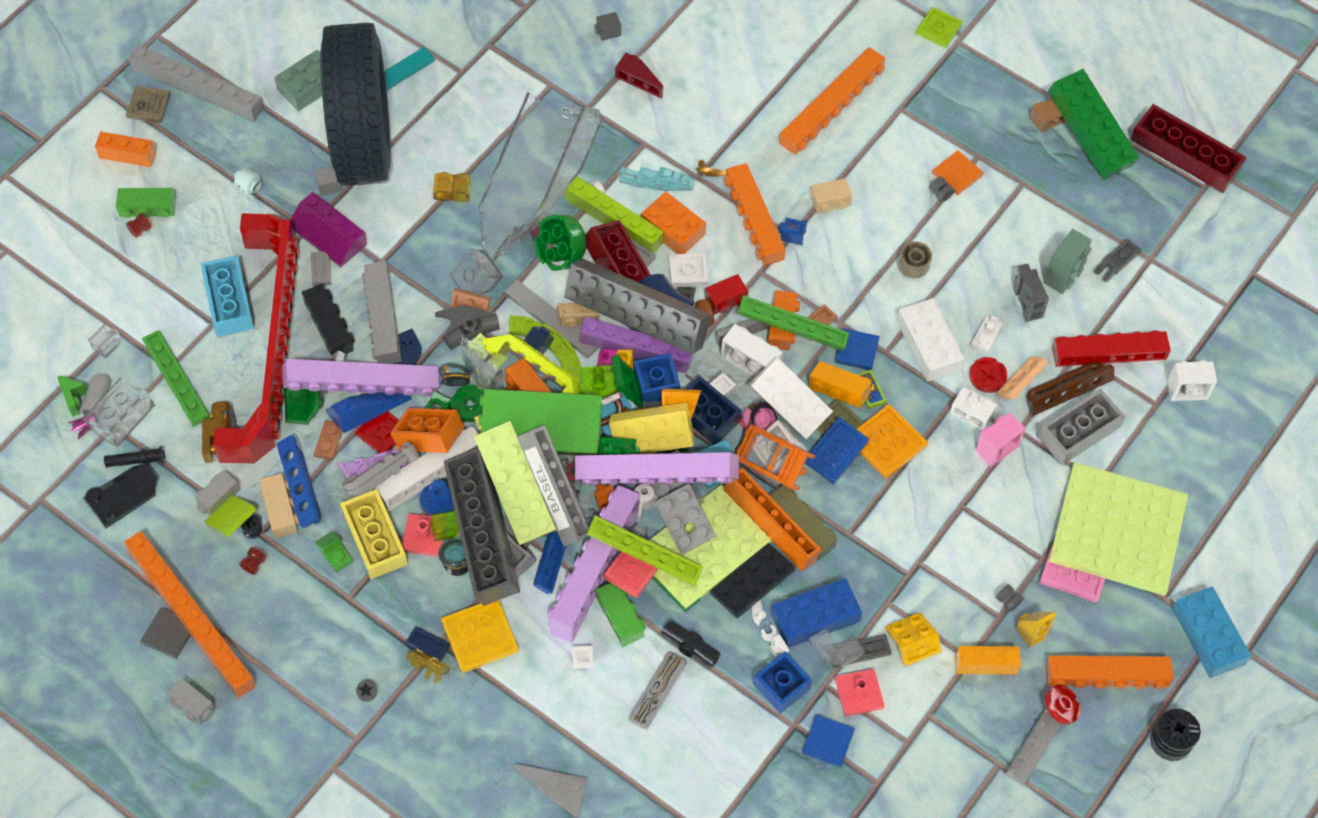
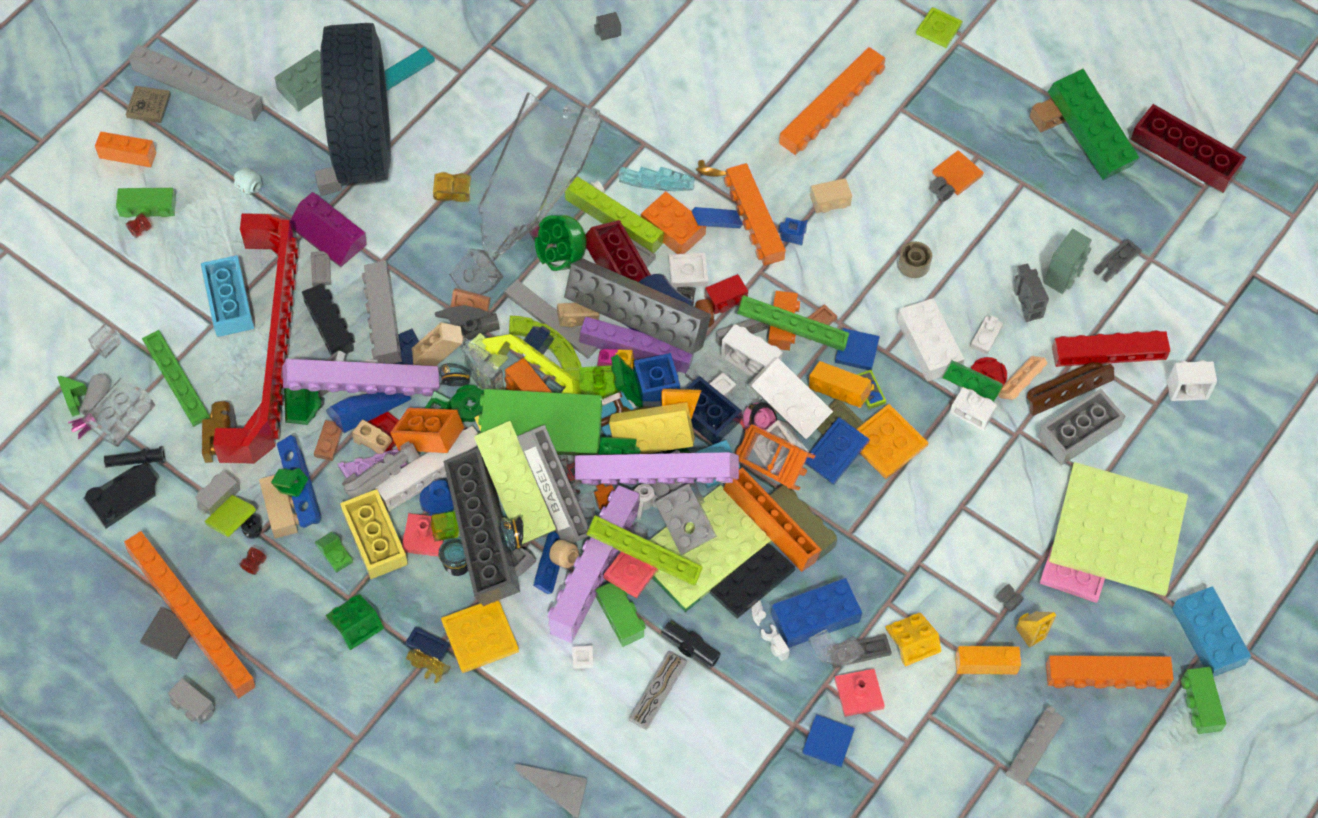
(289, 481): none -> green window
(355, 621): none -> green bracket
(366, 691): dark grey tile -> none
(371, 437): none -> tan leg
(437, 345): none -> tan brick
(513, 532): none -> piece
(563, 553): none -> tan head
(636, 73): dark red slope -> none
(717, 217): none -> blue tile
(782, 682): blue brick -> none
(972, 380): none -> green plate
(1000, 439): bright pink brick -> none
(1062, 704): red tile -> none
(1170, 743): black wheel -> none
(1203, 700): none -> bright green brick

